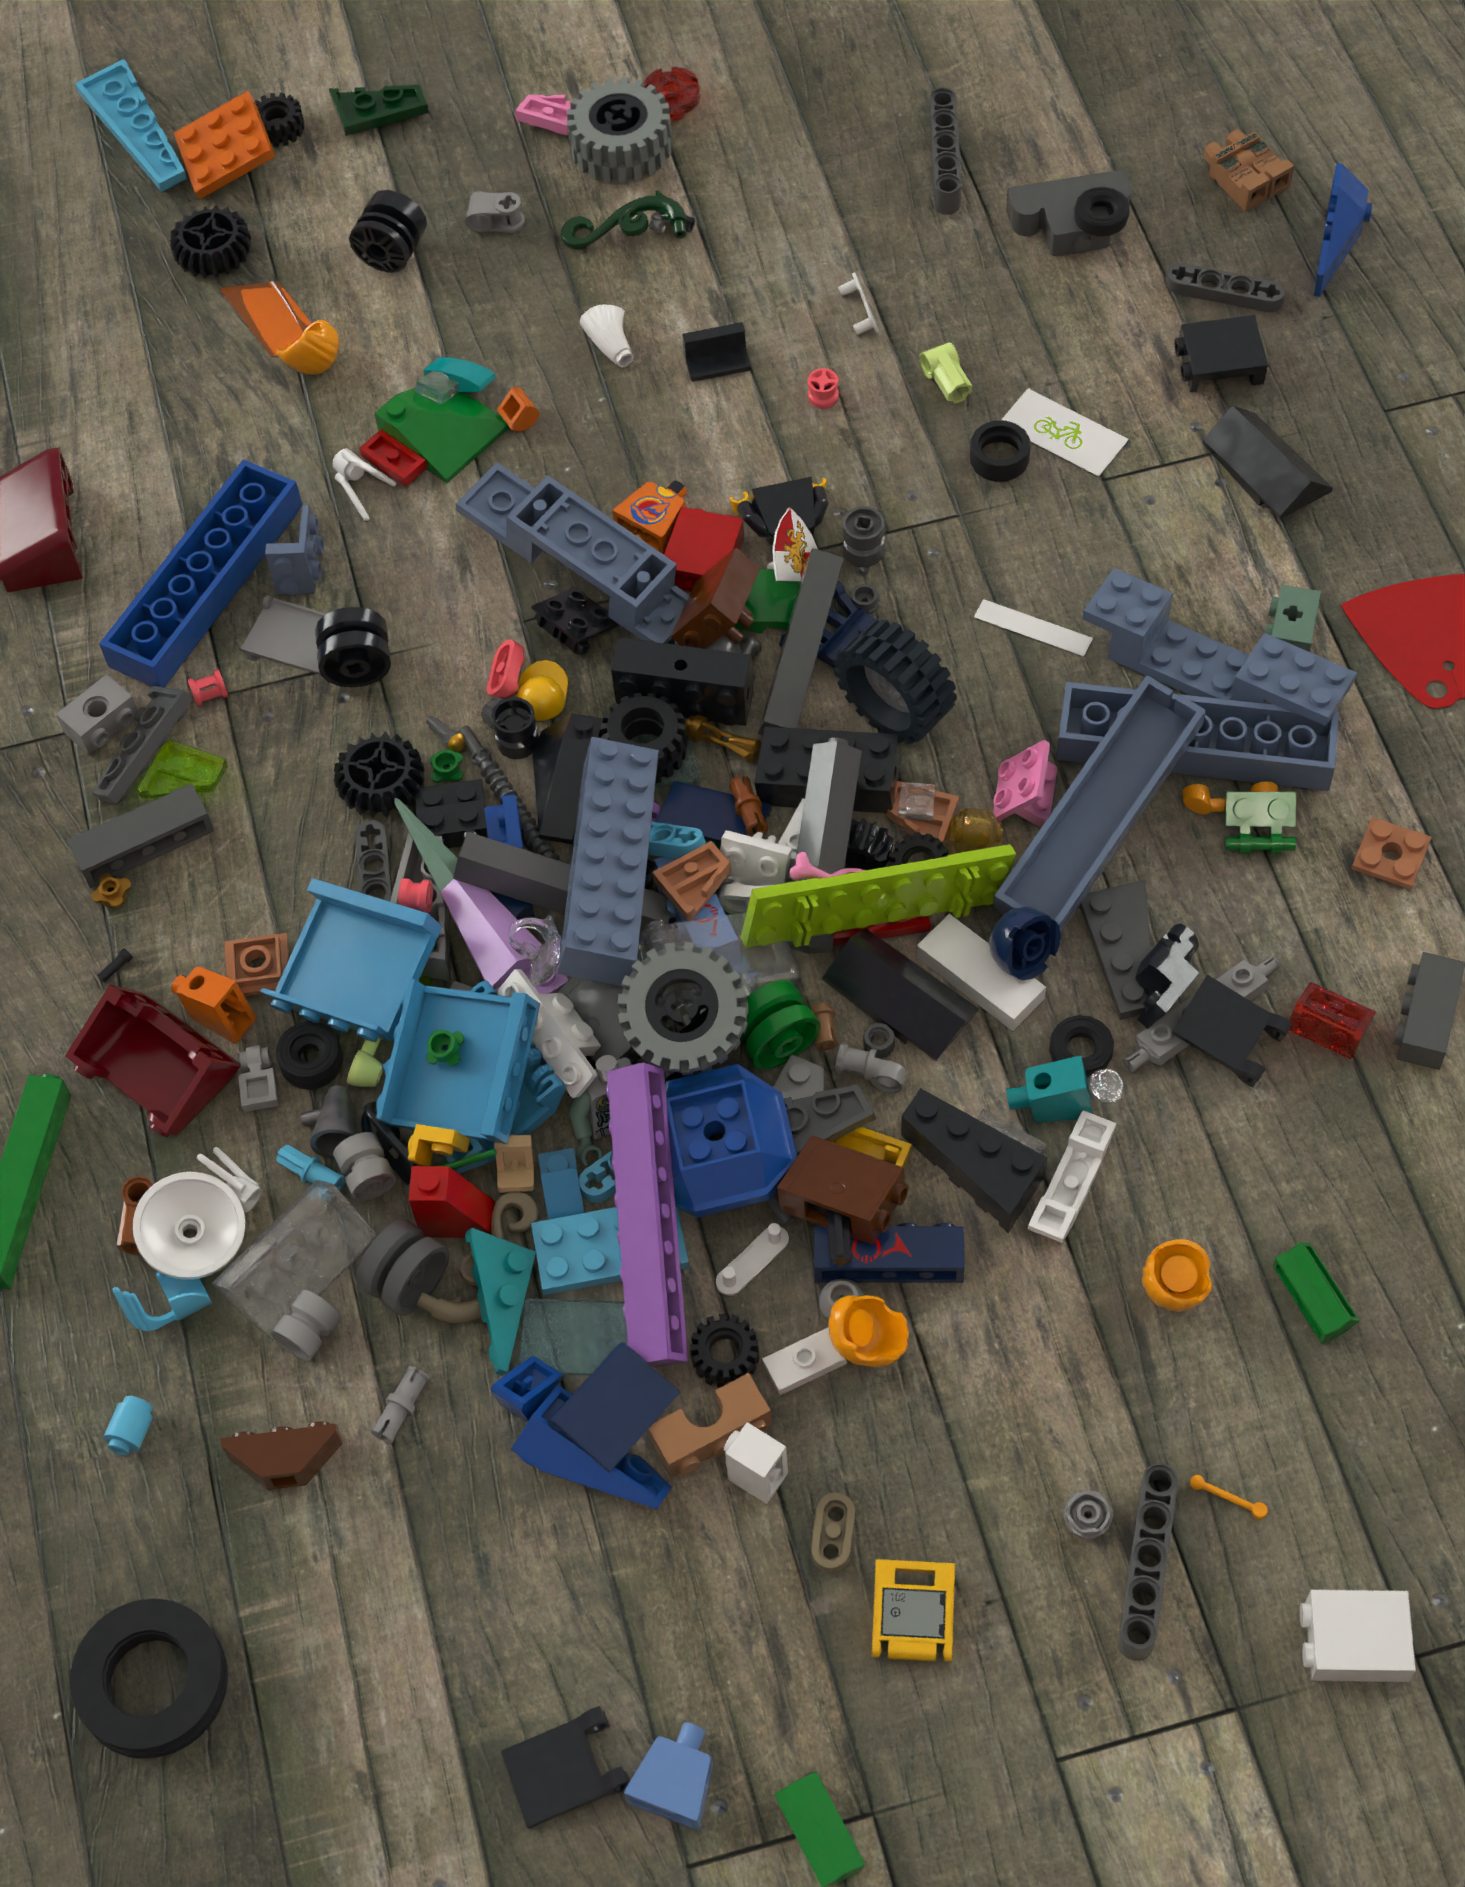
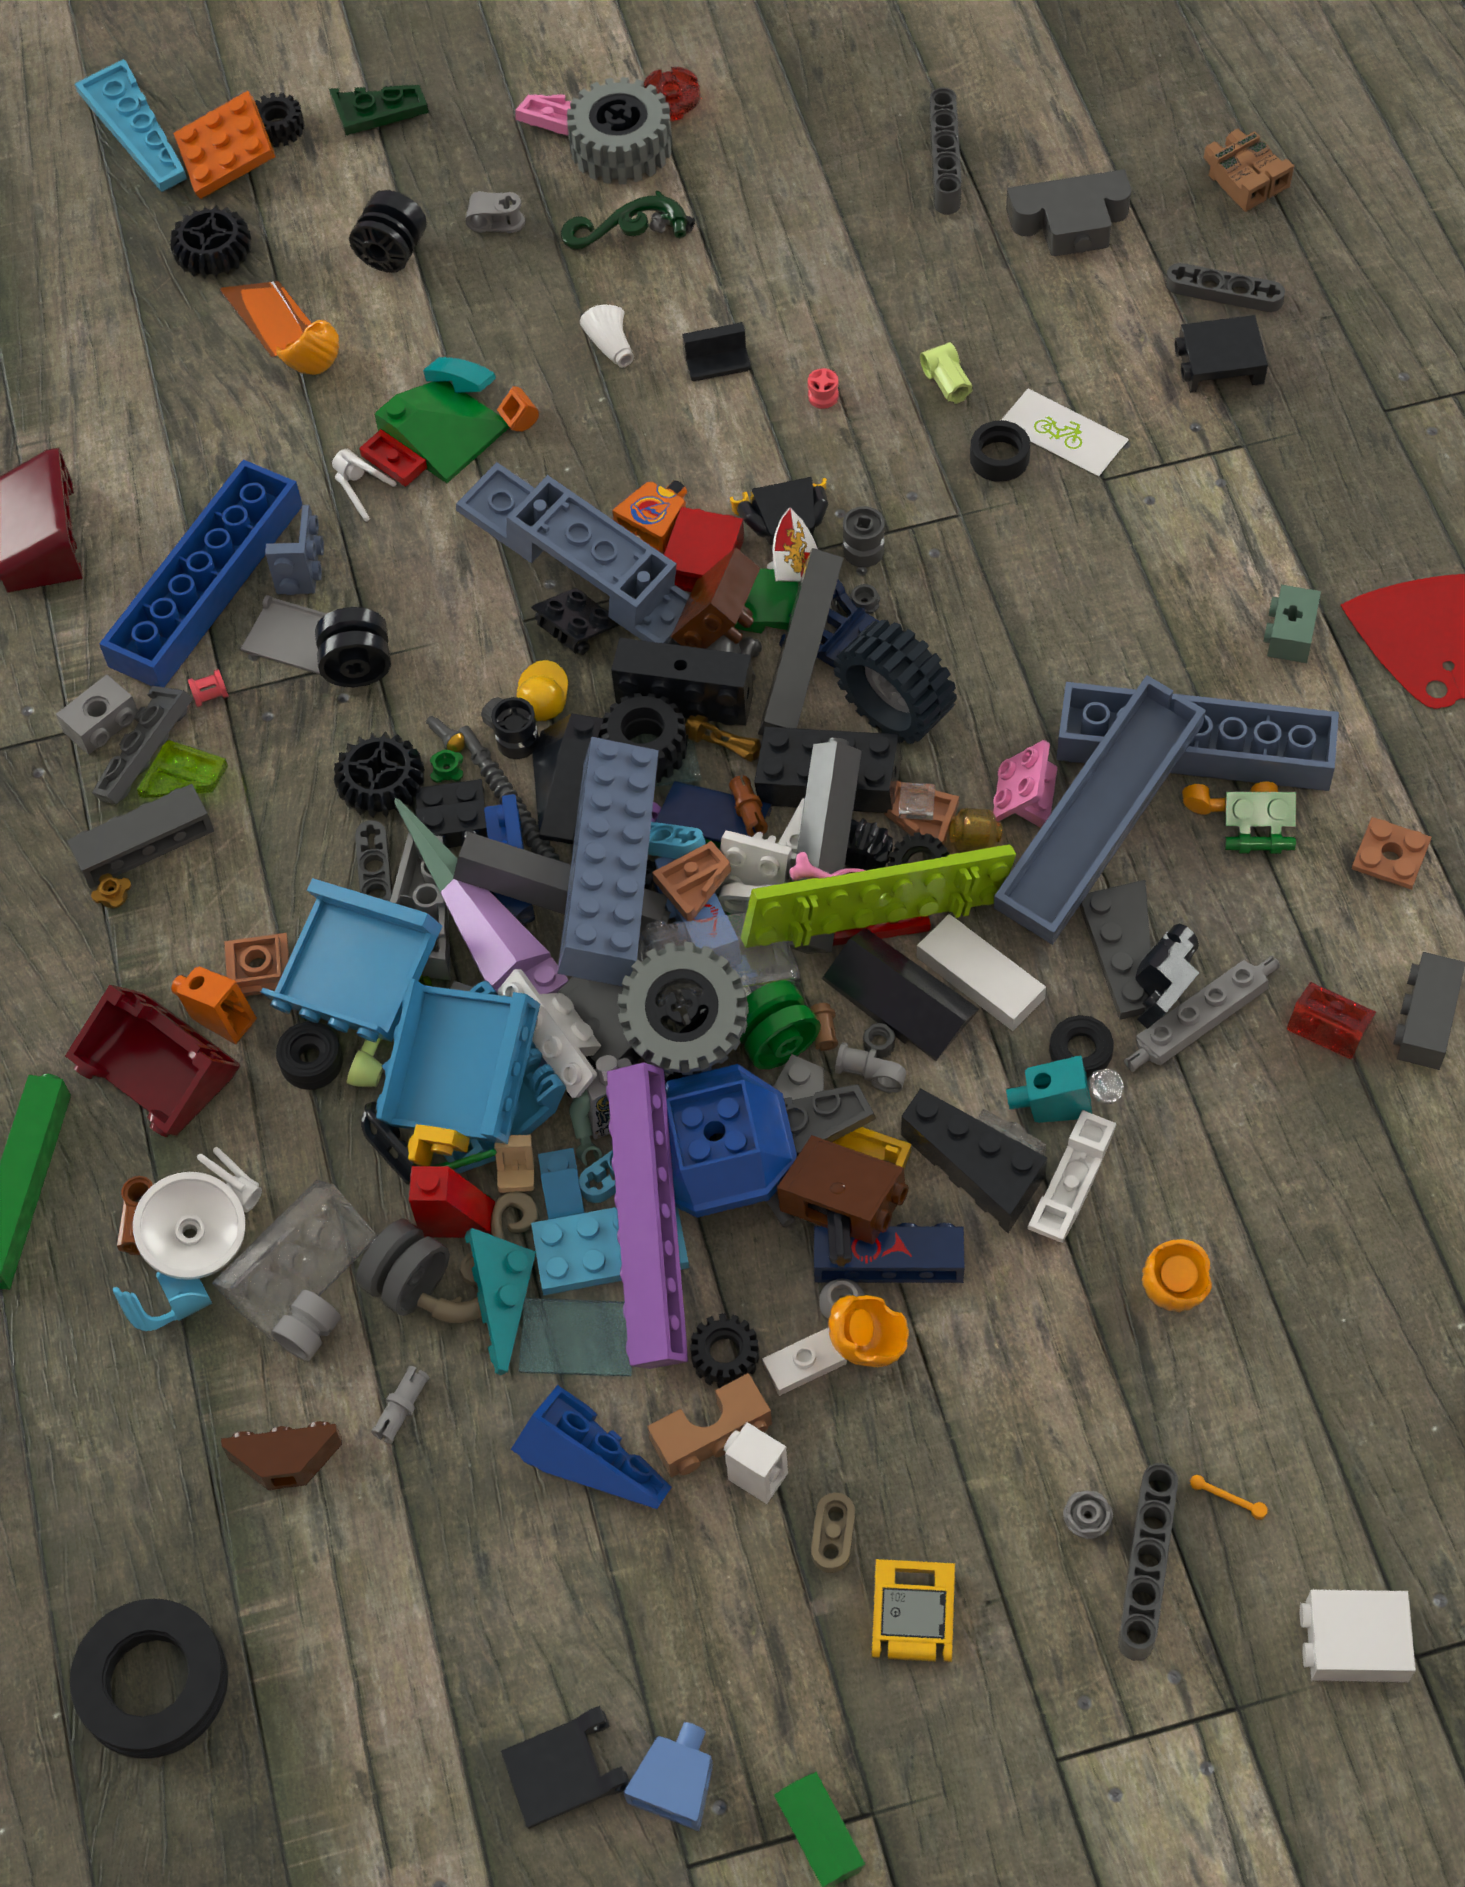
(123, 957): black piece -> none
(128, 1425): medium azure brick -> none
(259, 1086): light grey plate -> none
(308, 1168): medium azure axle -> none
(333, 1121): flat silver piece -> none
(364, 1165): light grey wheel -> none
(416, 895): coral wheel -> none
(437, 387): clear plate -> none
(440, 1039): green plate -> none
(505, 670): coral plate -> none
(526, 1387): blue slope -> none
(543, 957): clear piece -> none
(614, 1406): dark blue piece -> none
(752, 1260): white piece -> none
(868, 323): white piece -> none
(1024, 942): dark blue cylinder -> none
(1033, 627): white sticker -> none
(1101, 225): black tyre -> none
(1205, 667): sand blue bracket -> none
(1228, 1027): black flag -> none
(1264, 463): black slope -> none
(1315, 1292): green piece -> none
(1343, 223): blue wedge -> none

